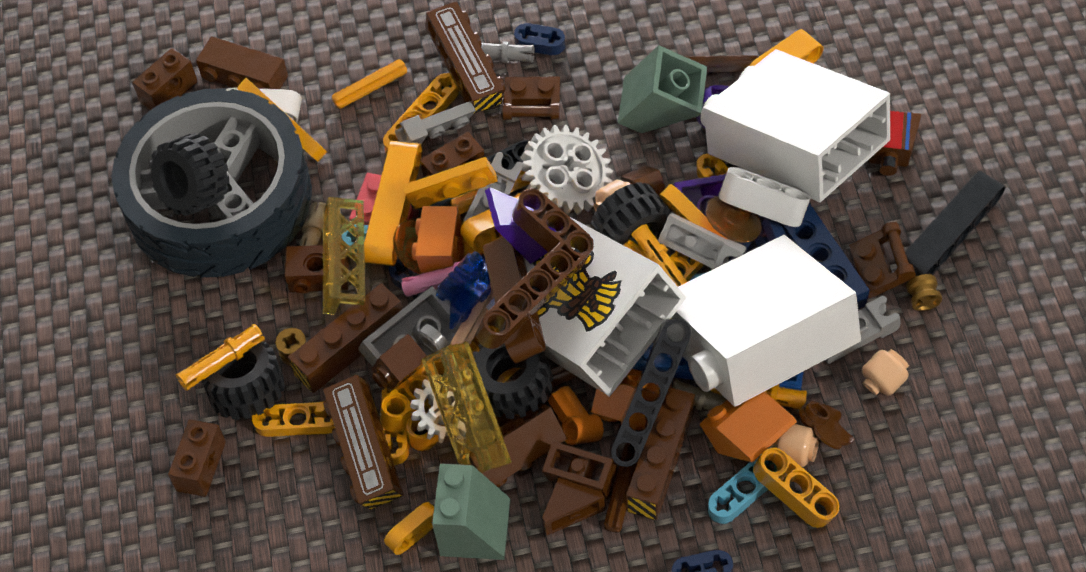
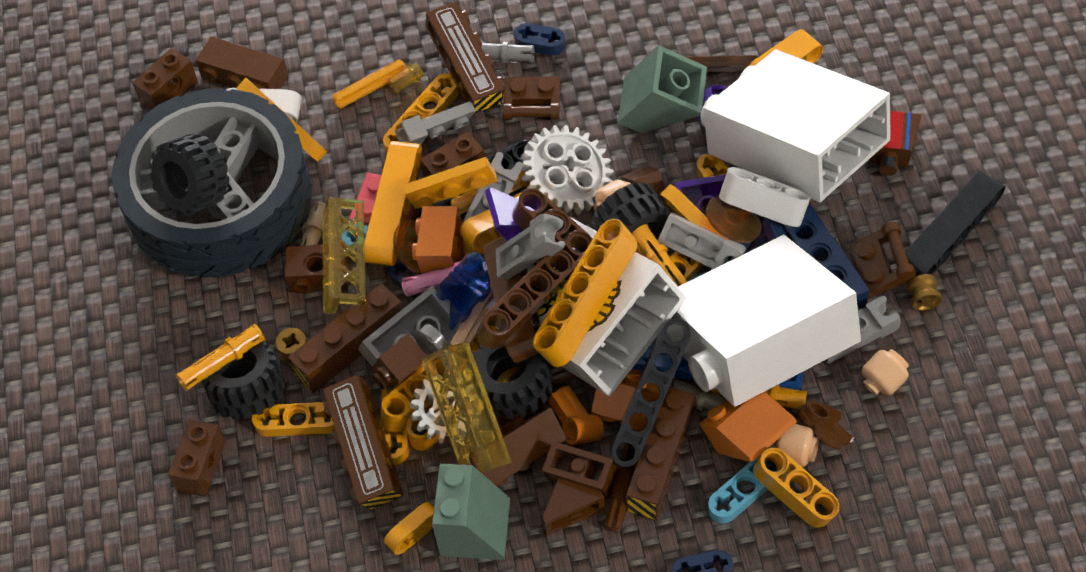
(405, 78): none -> clear yellow pin
(529, 246): none -> light grey plate
(585, 293): none -> light orange beam

